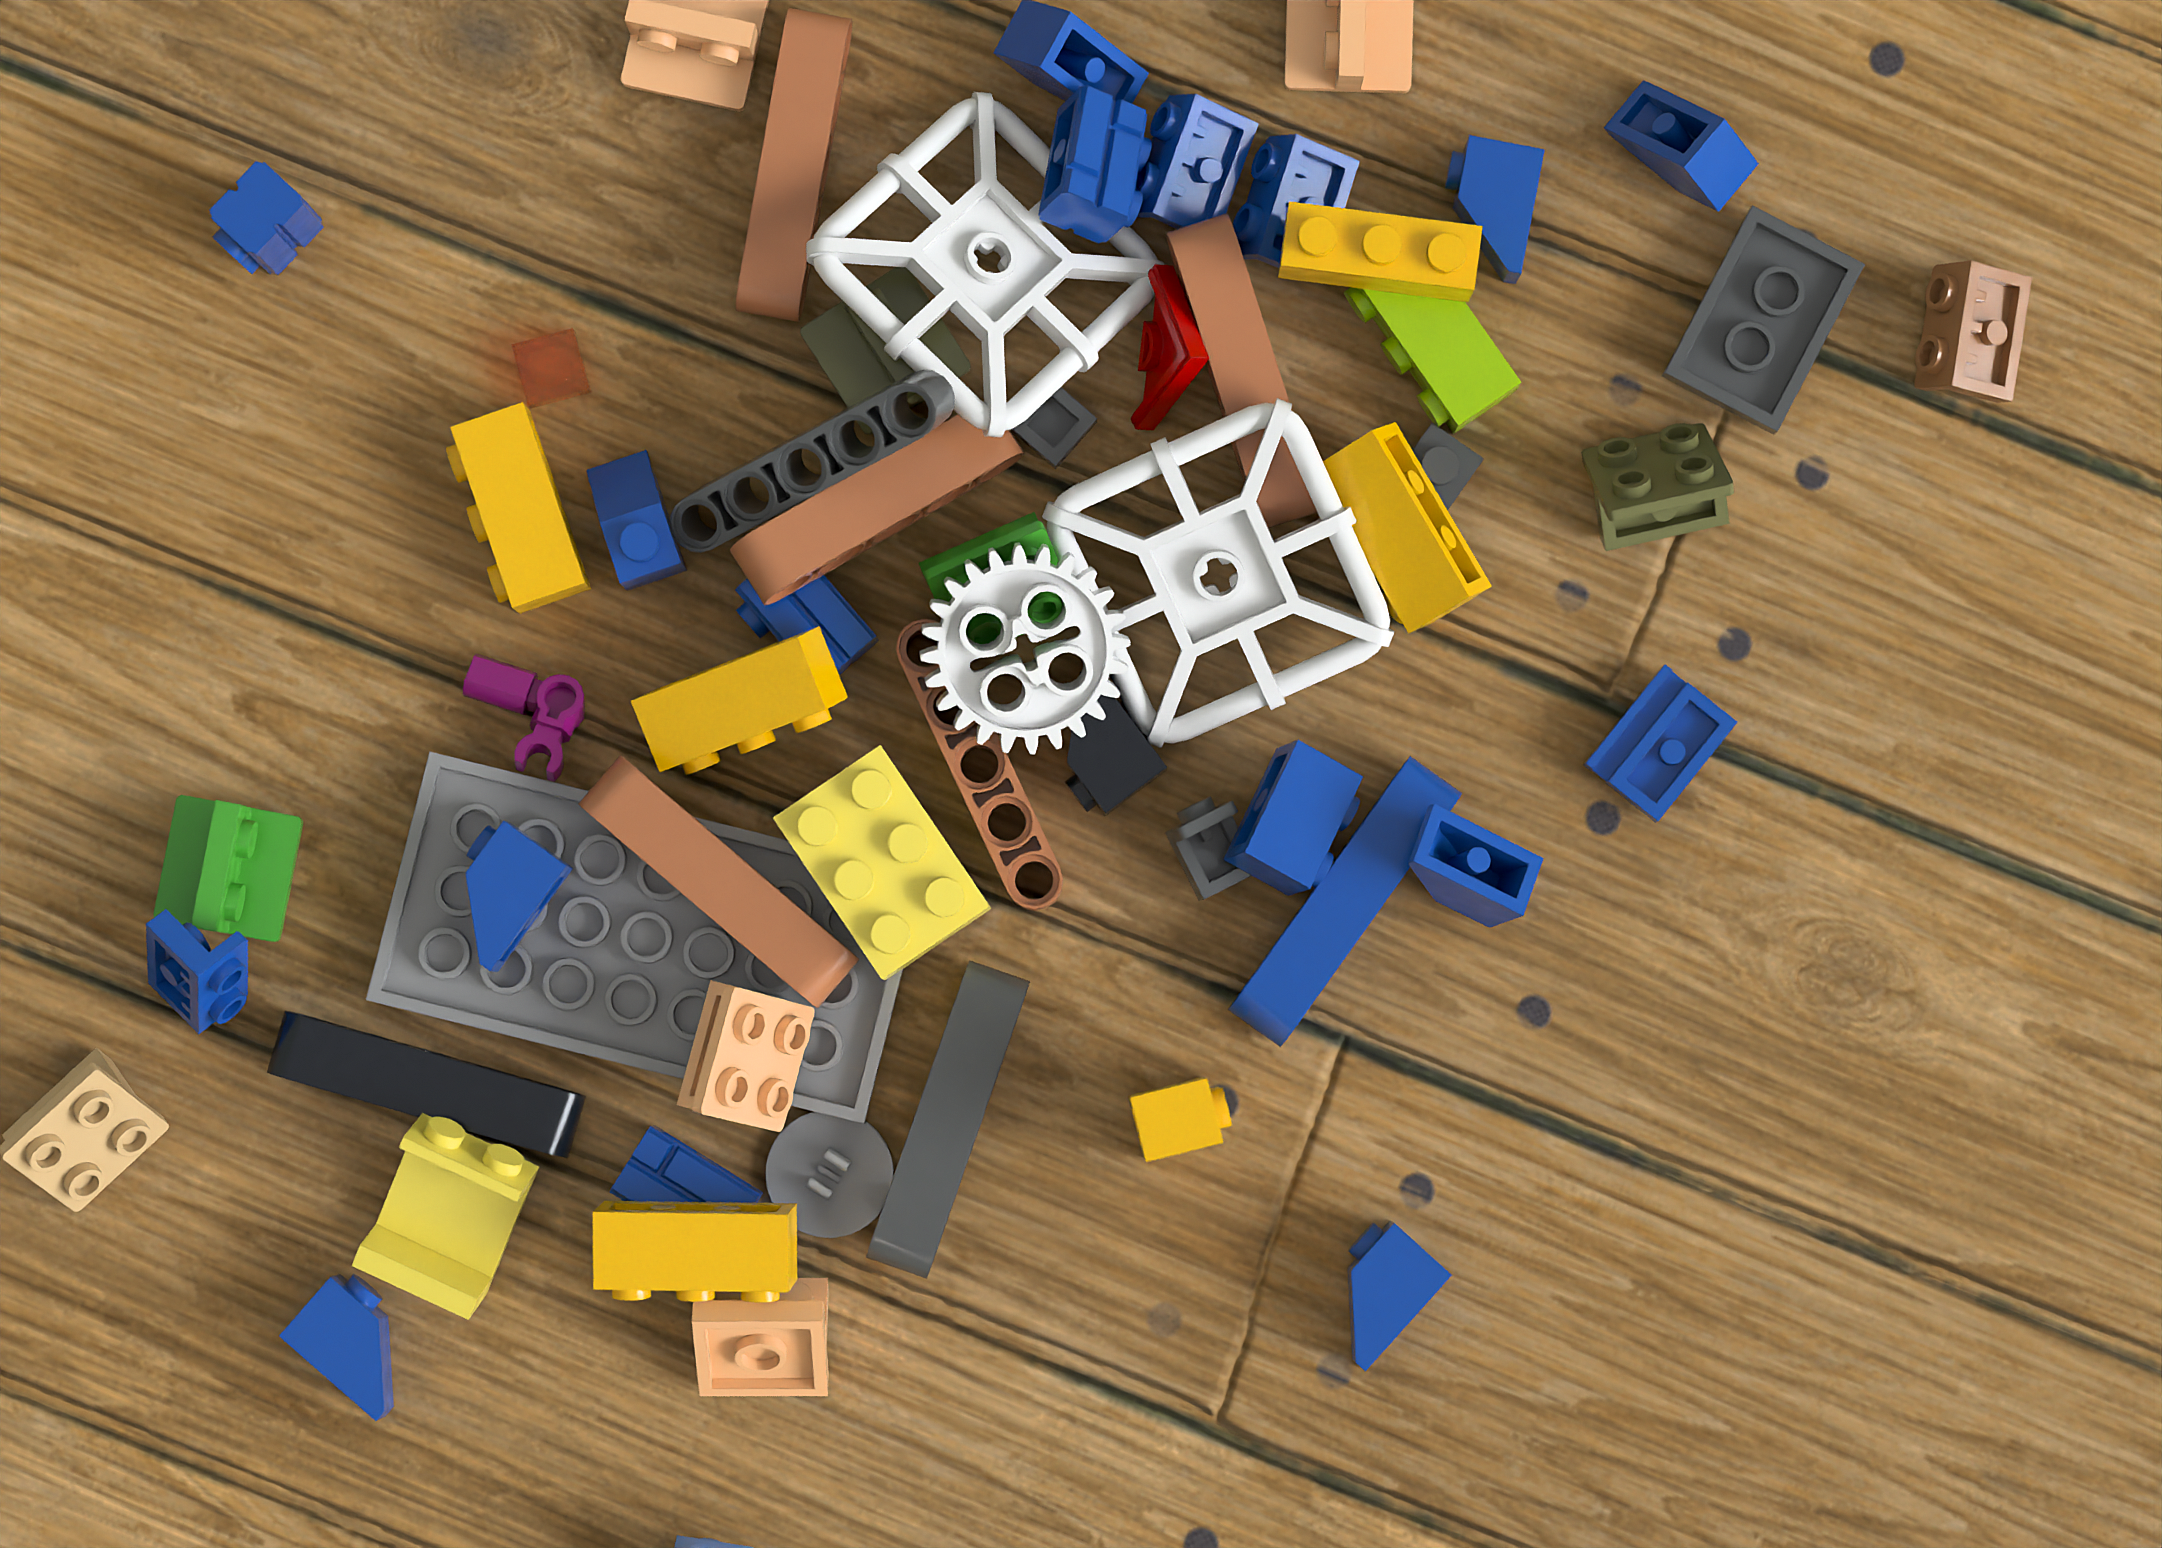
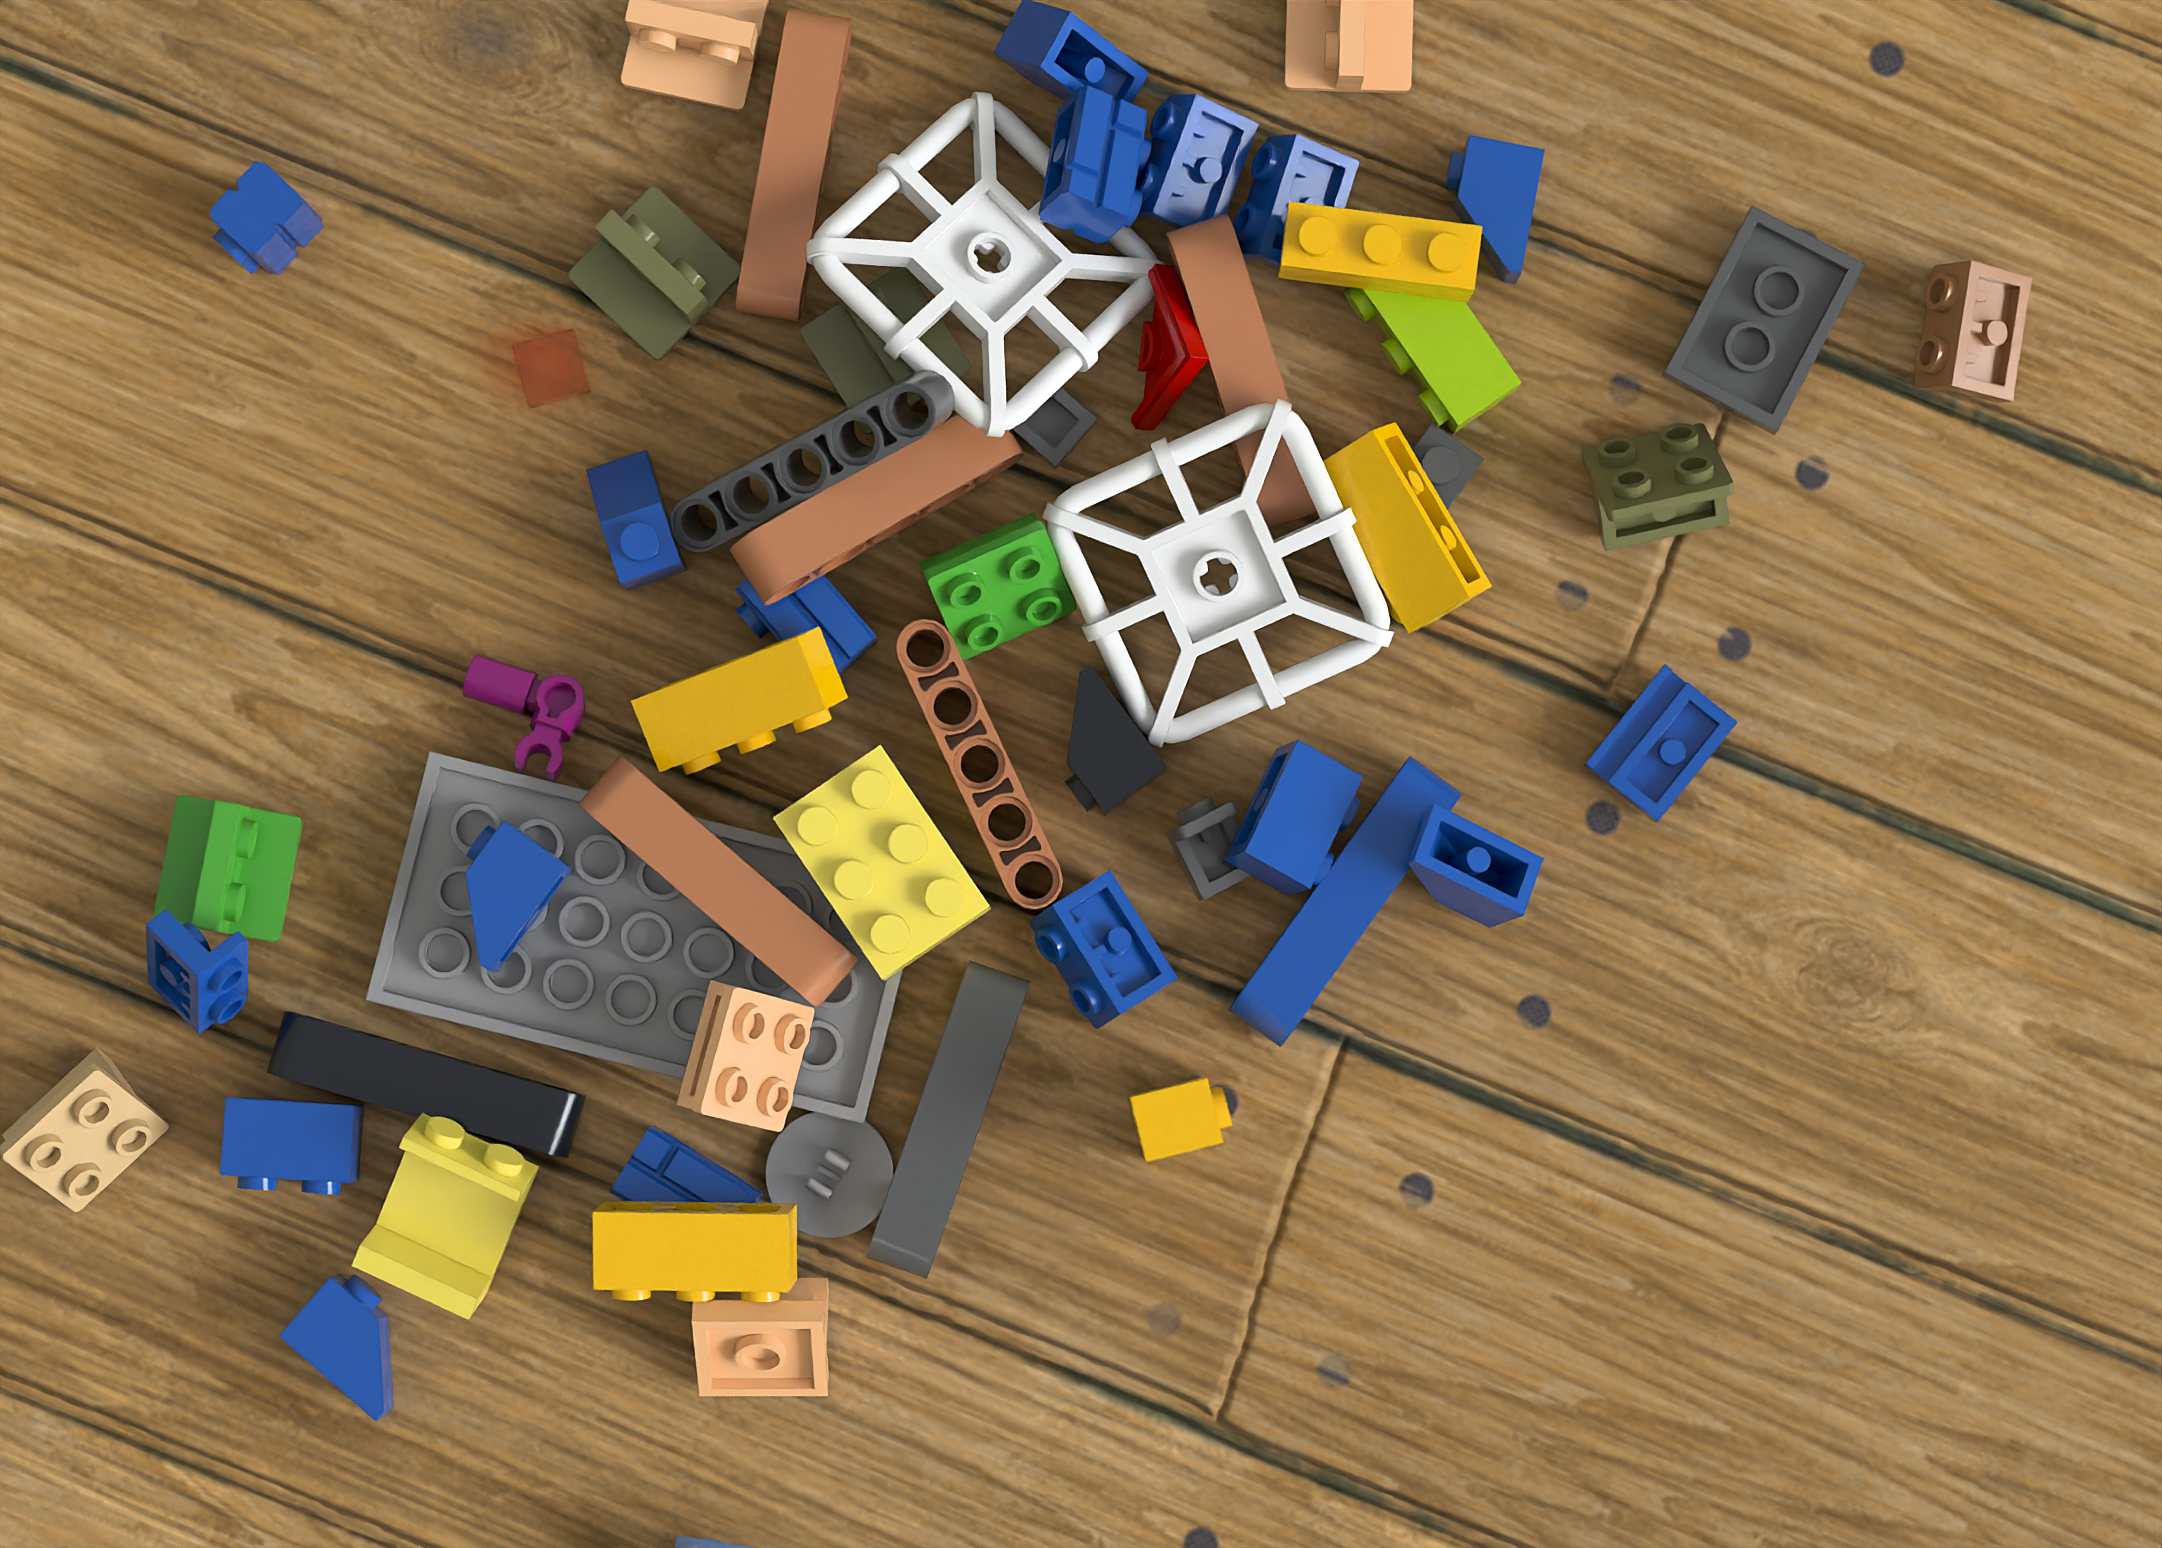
(291, 1141): none -> blue brick
(517, 509): yellow brick -> none
(654, 272): none -> olive bracket
(1043, 703): white gear -> none
(1101, 950): none -> blue bracket
(1387, 1288): blue slope -> none
(1683, 144): blue slope -> none

